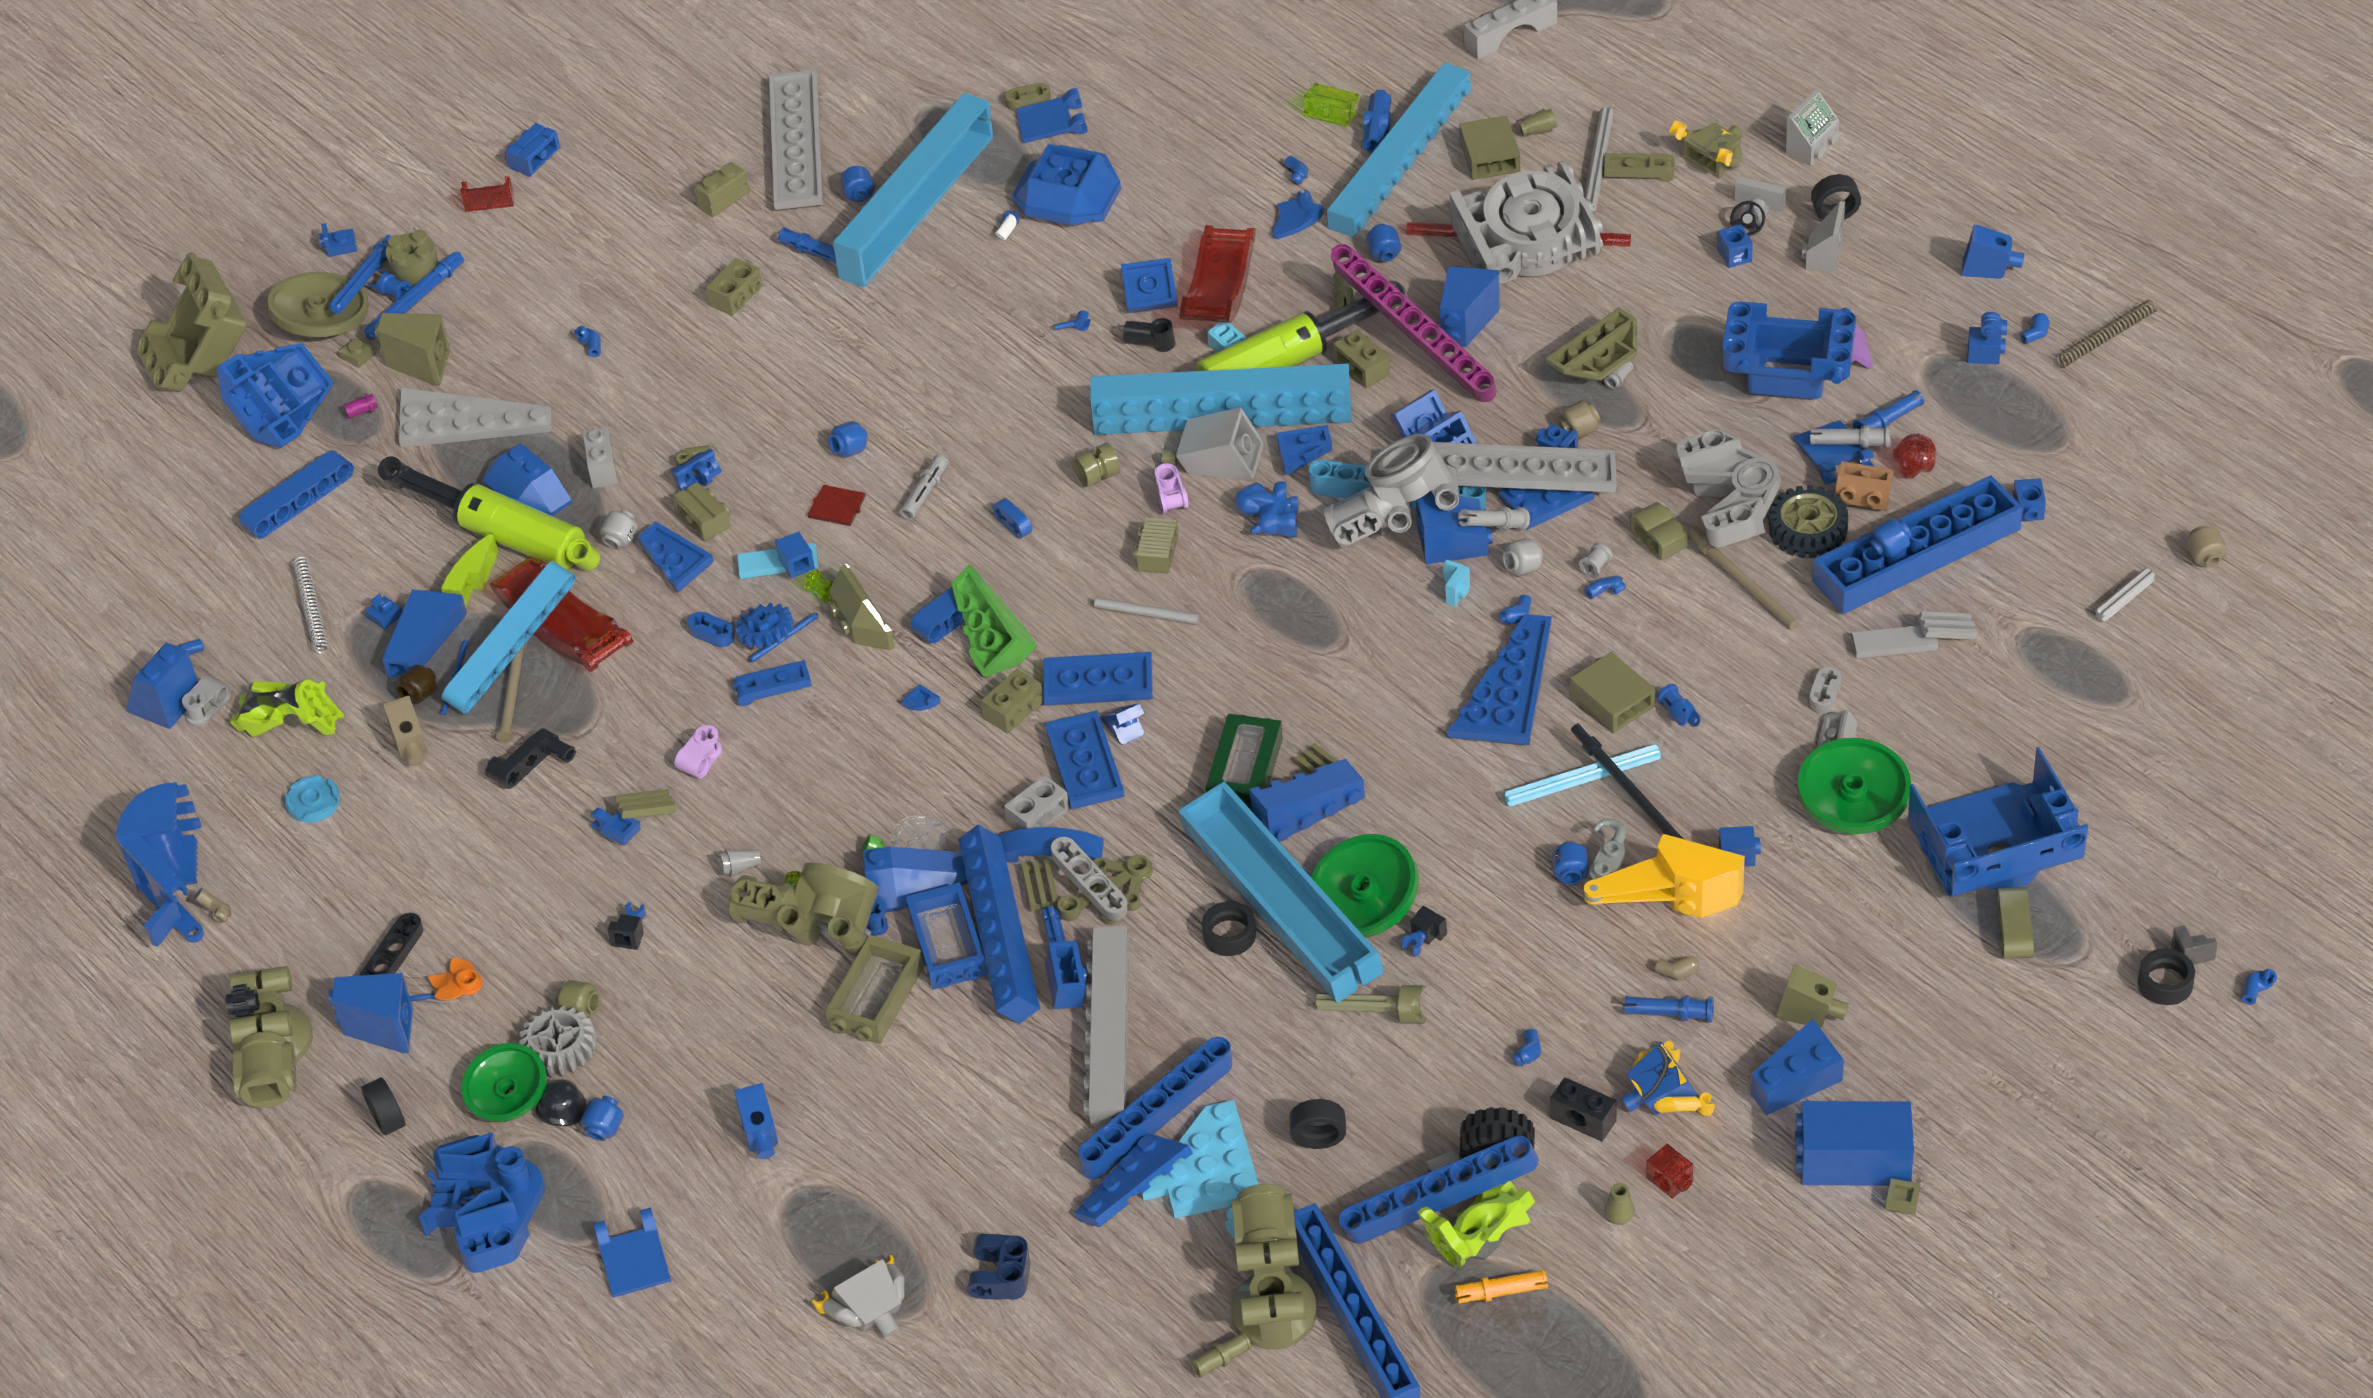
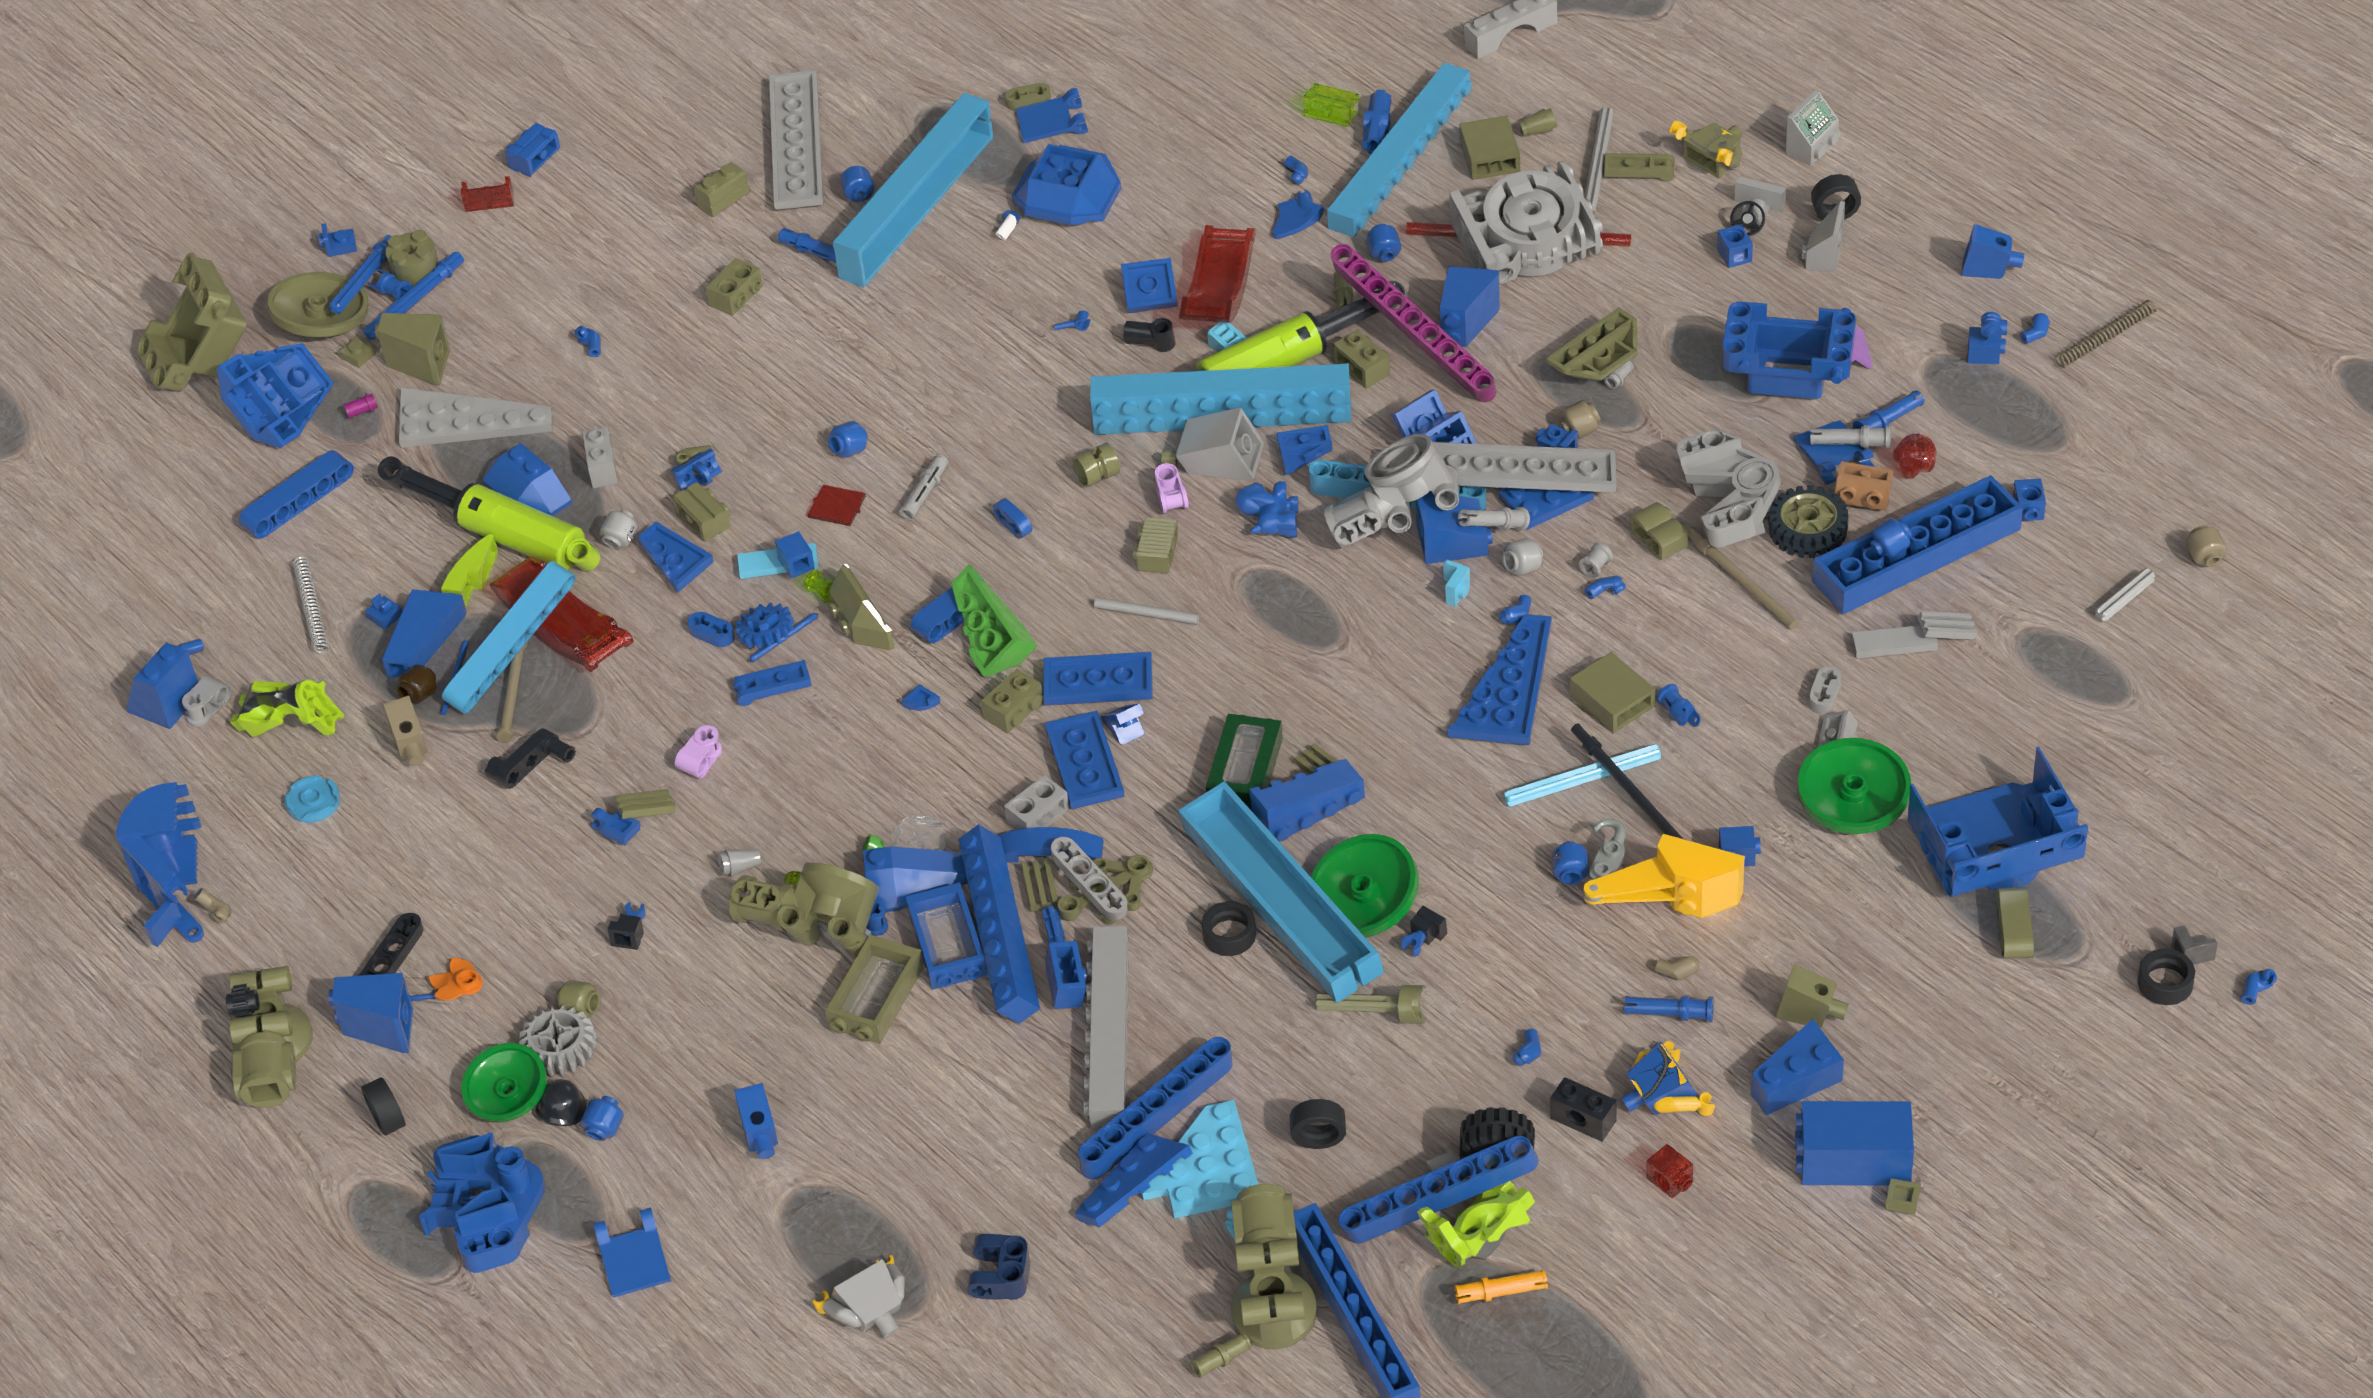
(1619, 1206): olive cone -> none

